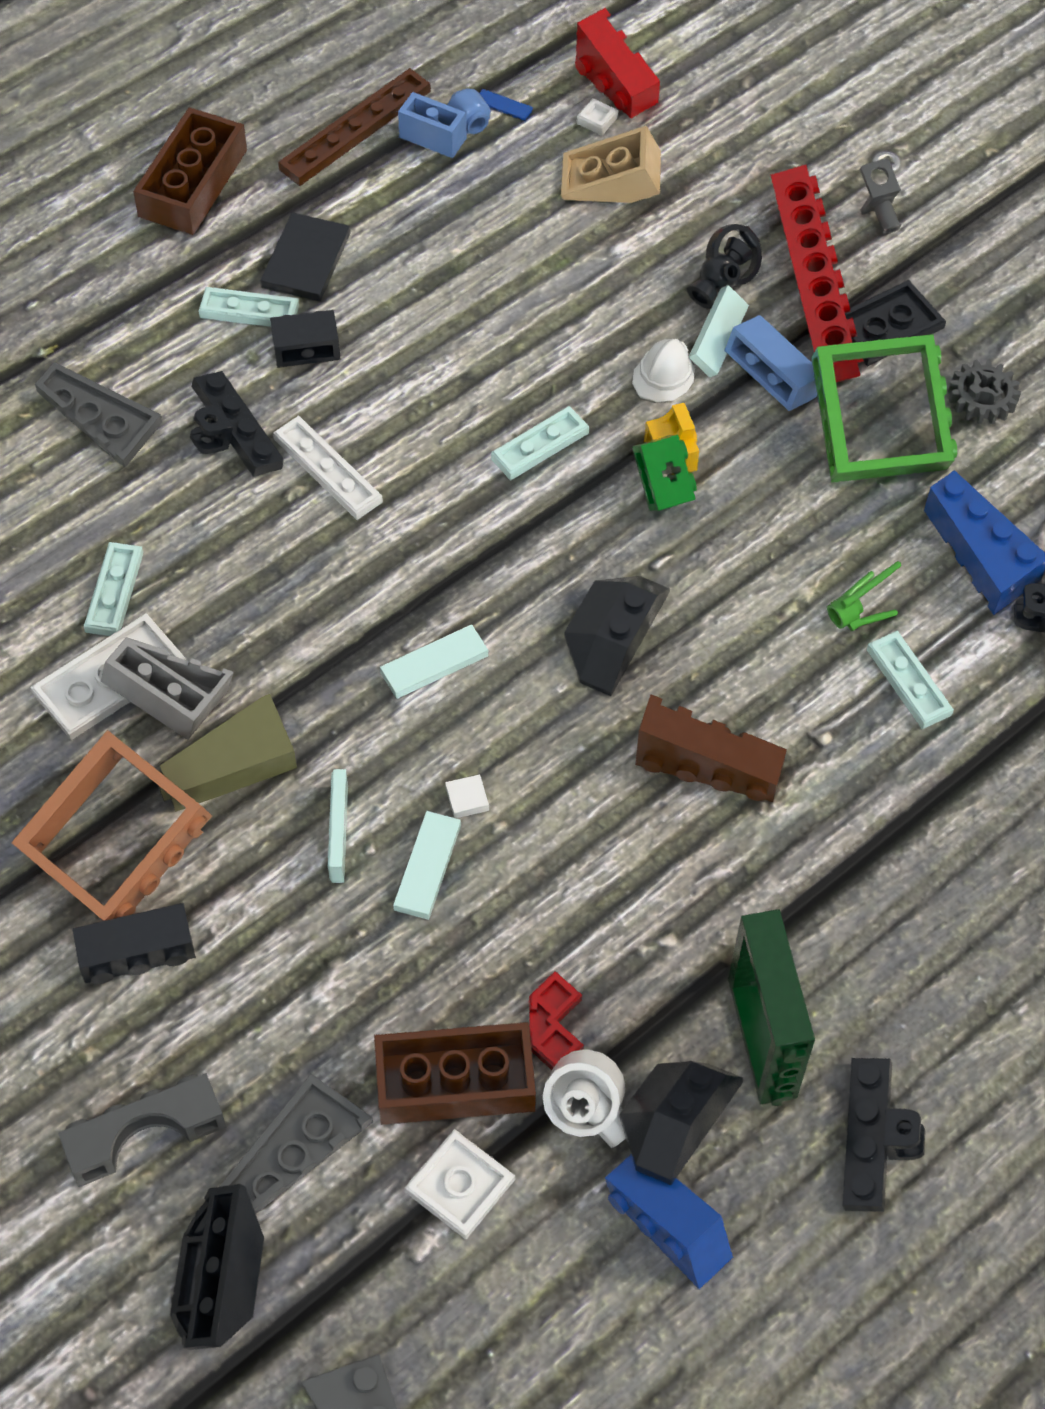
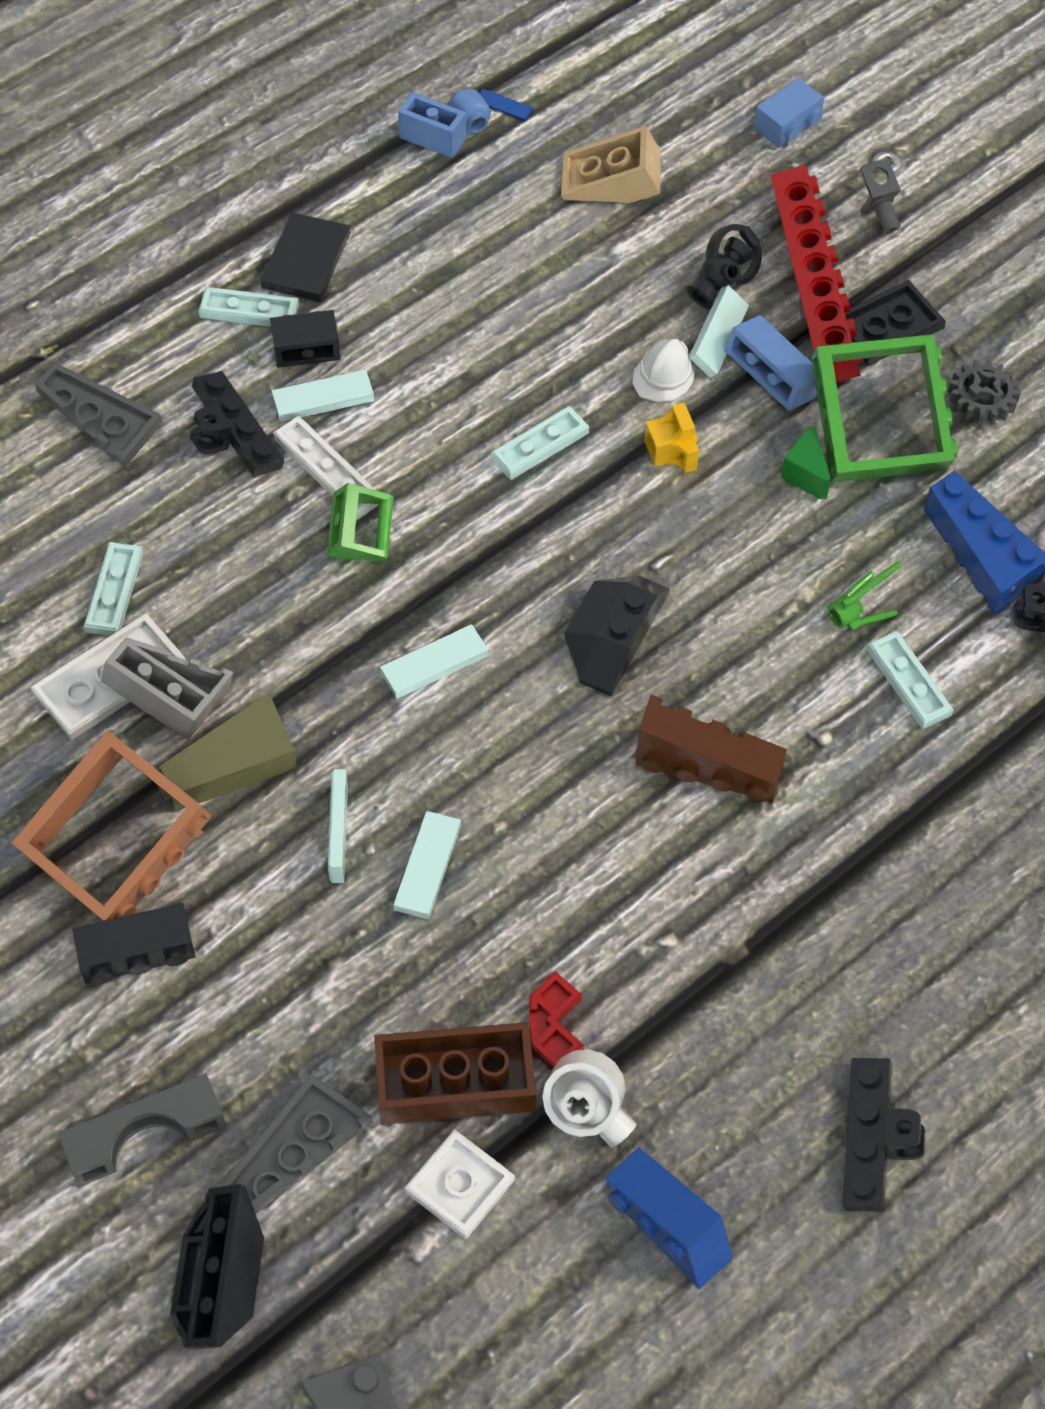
(190, 170): reddish brown brick -> none
(323, 395): none -> light aqua tile
(343, 523): none -> bright green tile
(352, 128): reddish brown plate -> none
(467, 796): white tile -> none
(597, 117): white tile -> none
(613, 67): red wedge -> none
(654, 458): green brick -> none
(674, 1115): black wedge -> none
(770, 1007): dark green window -> none
(789, 113): none -> medium blue brick
(807, 466): none -> green slope

